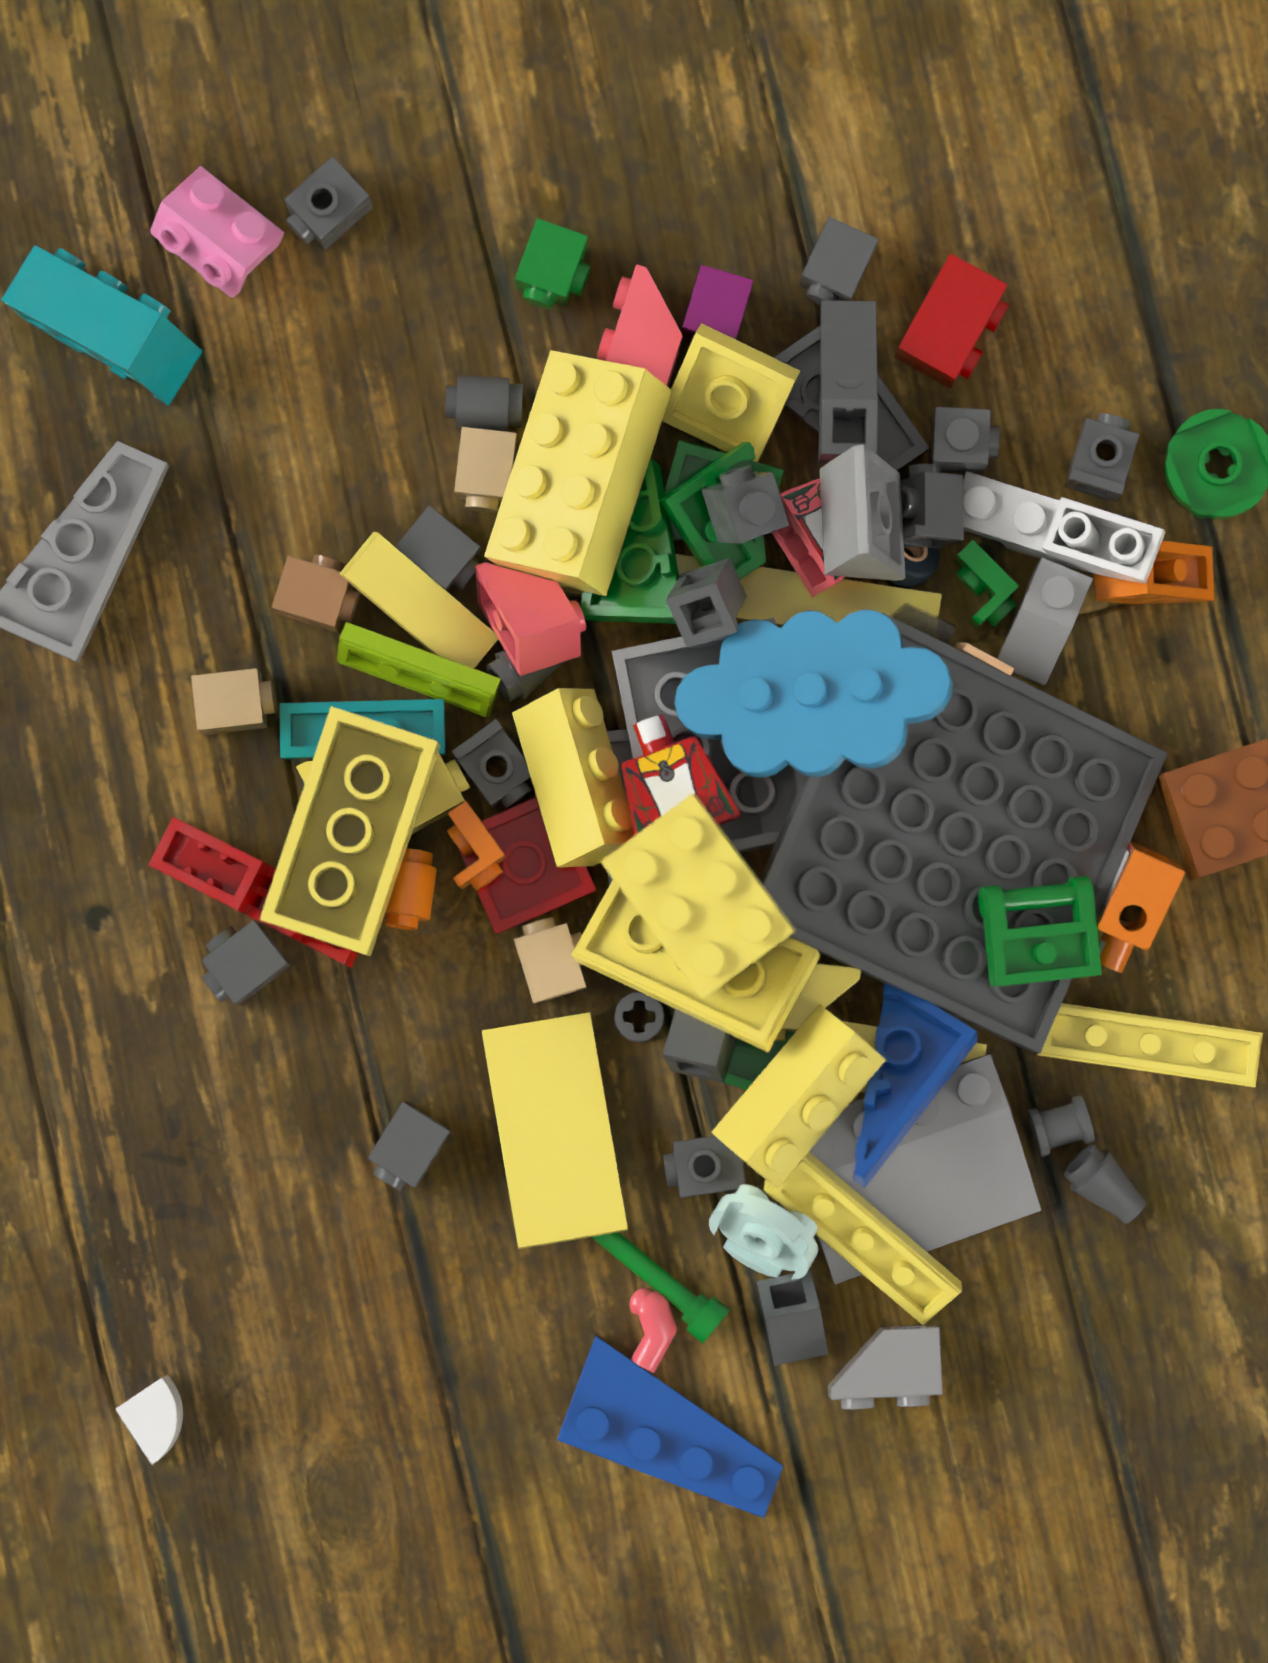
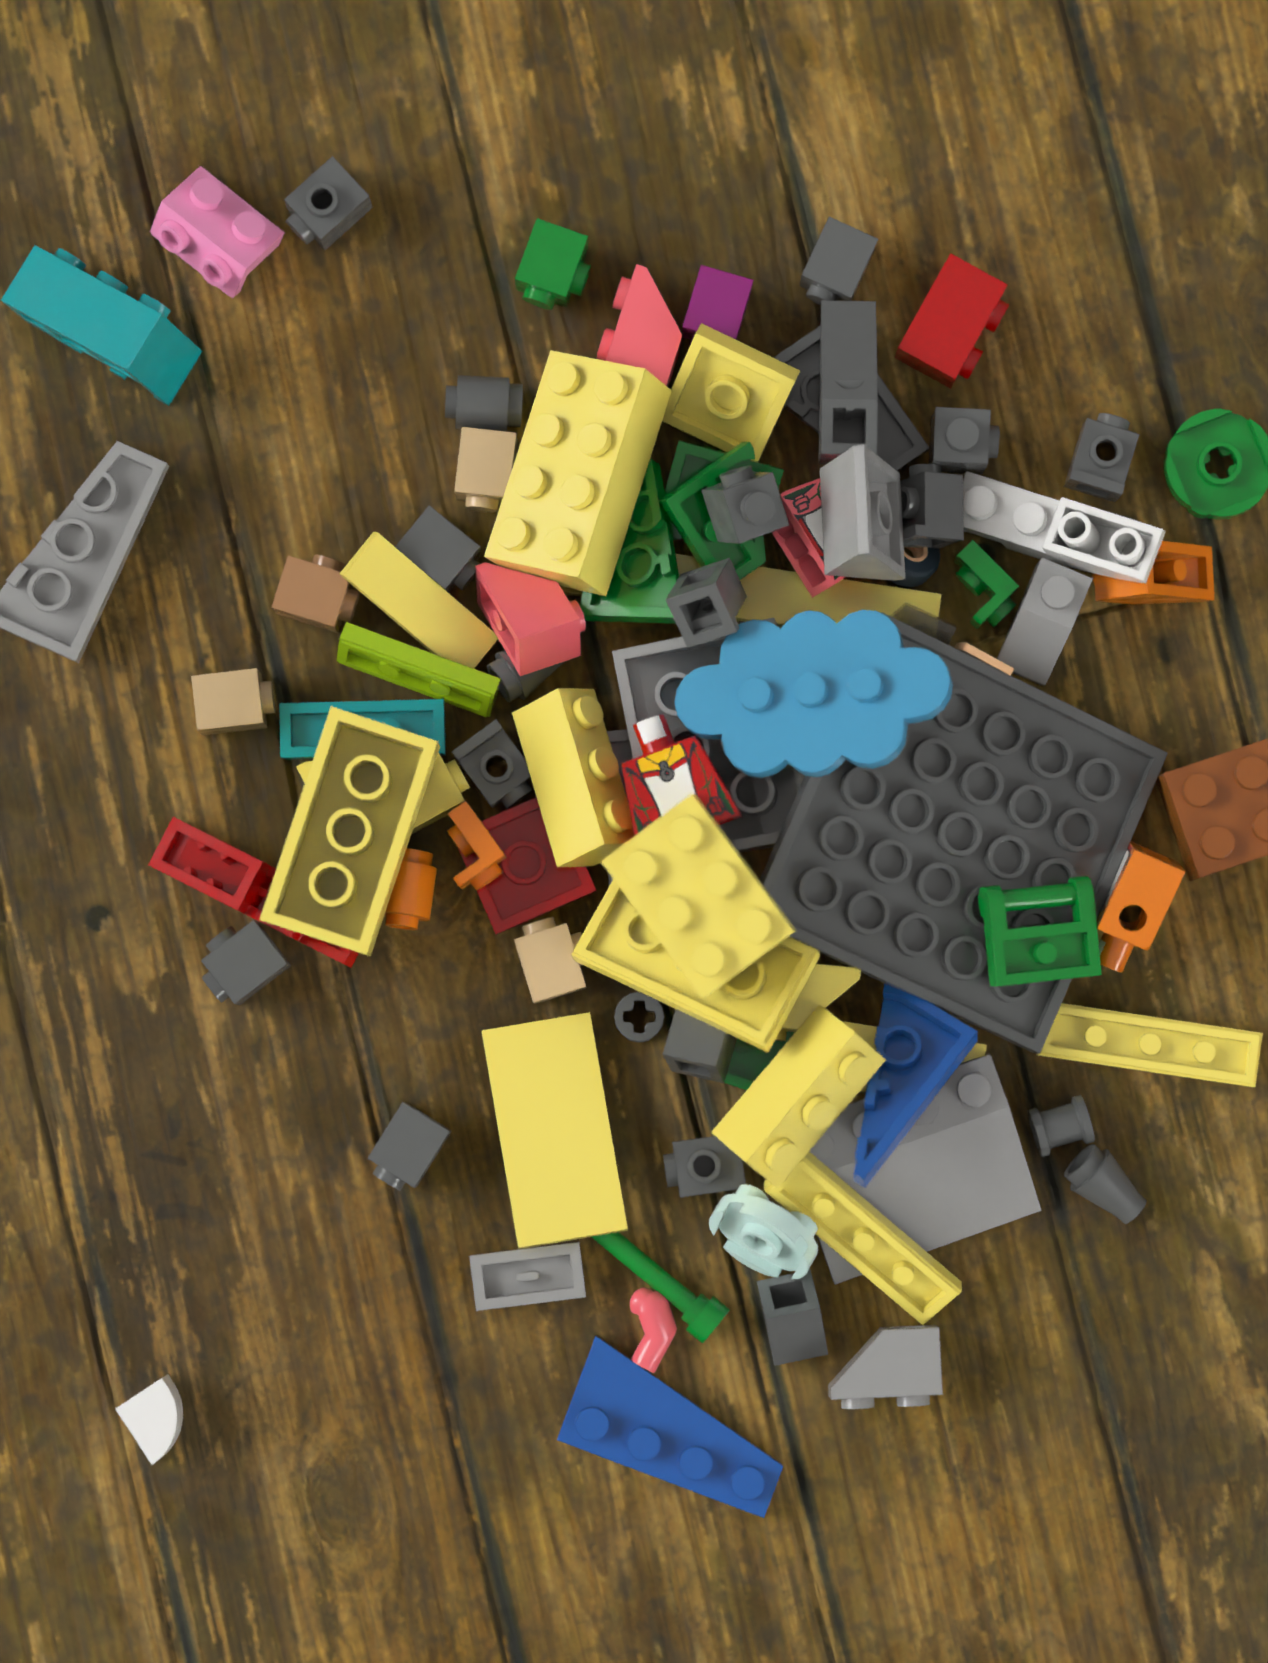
(527, 1276): none -> light grey plate

